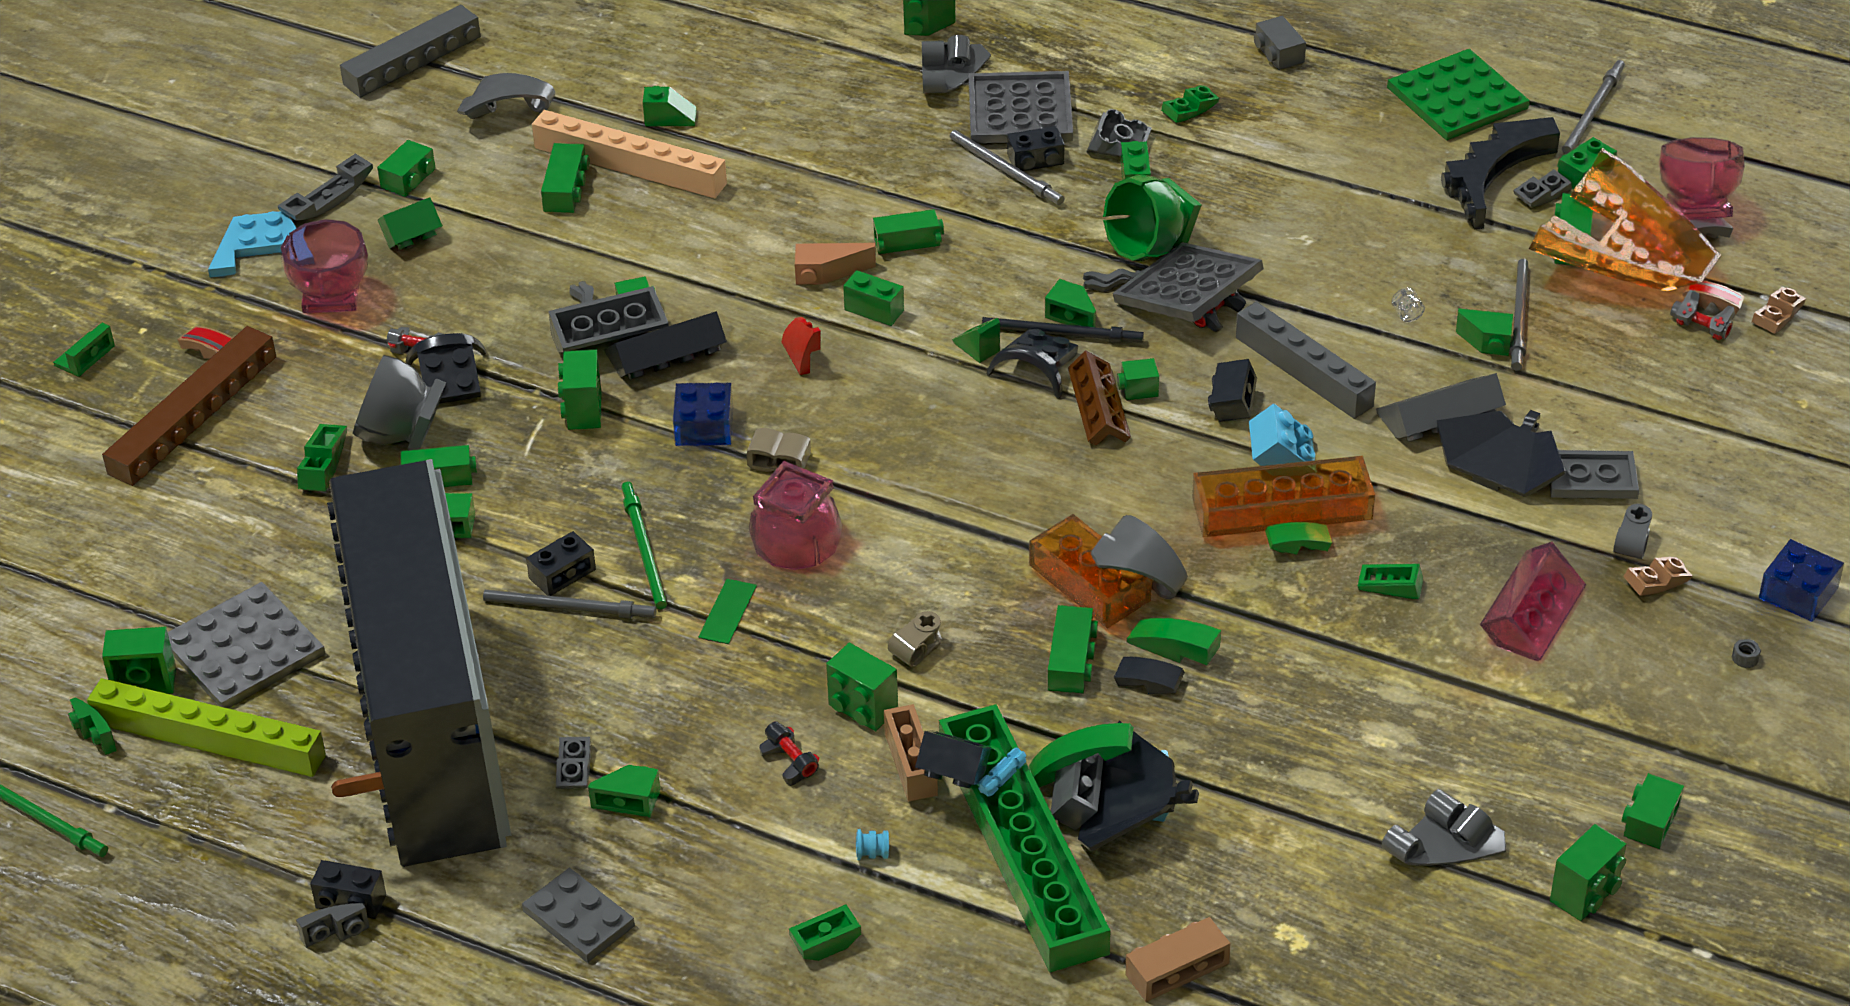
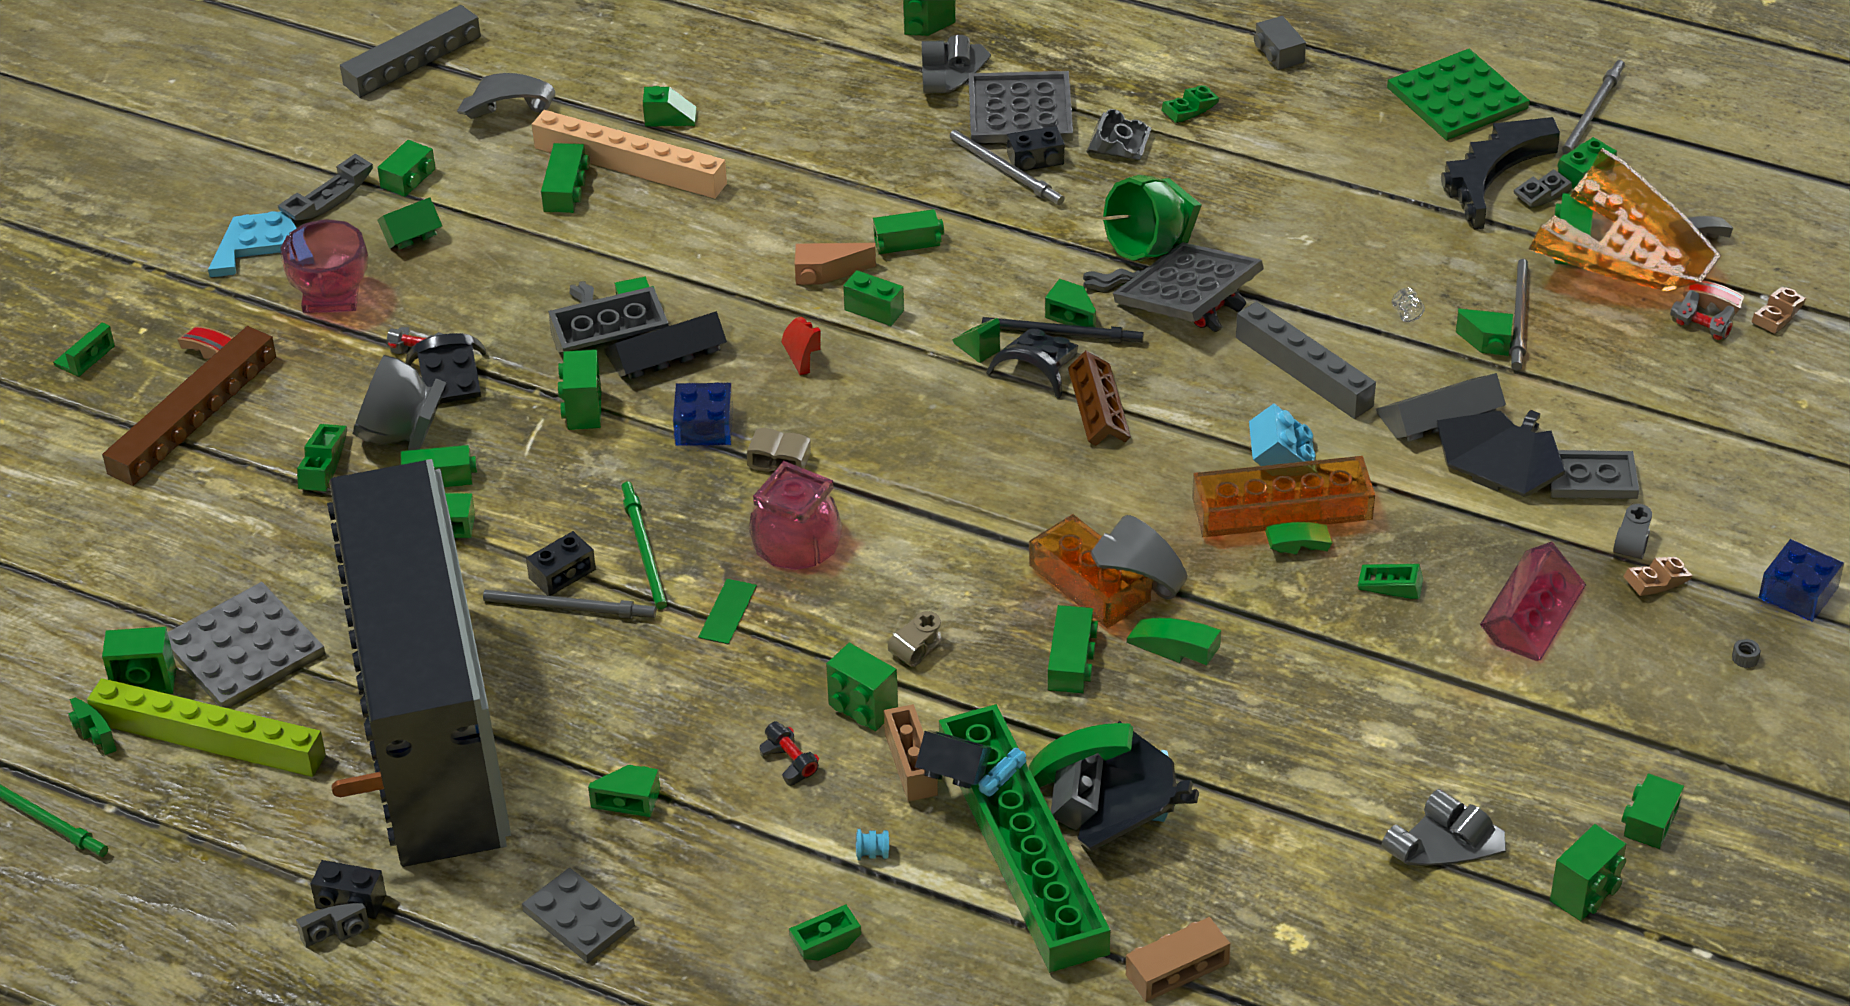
(573, 762): dark grey slope -> none
(1134, 159): green brick -> none
(1139, 379): green brick -> none
(1156, 675): black slope -> none
(1233, 390): black brick -> none
(1701, 175): clear pink plate -> none

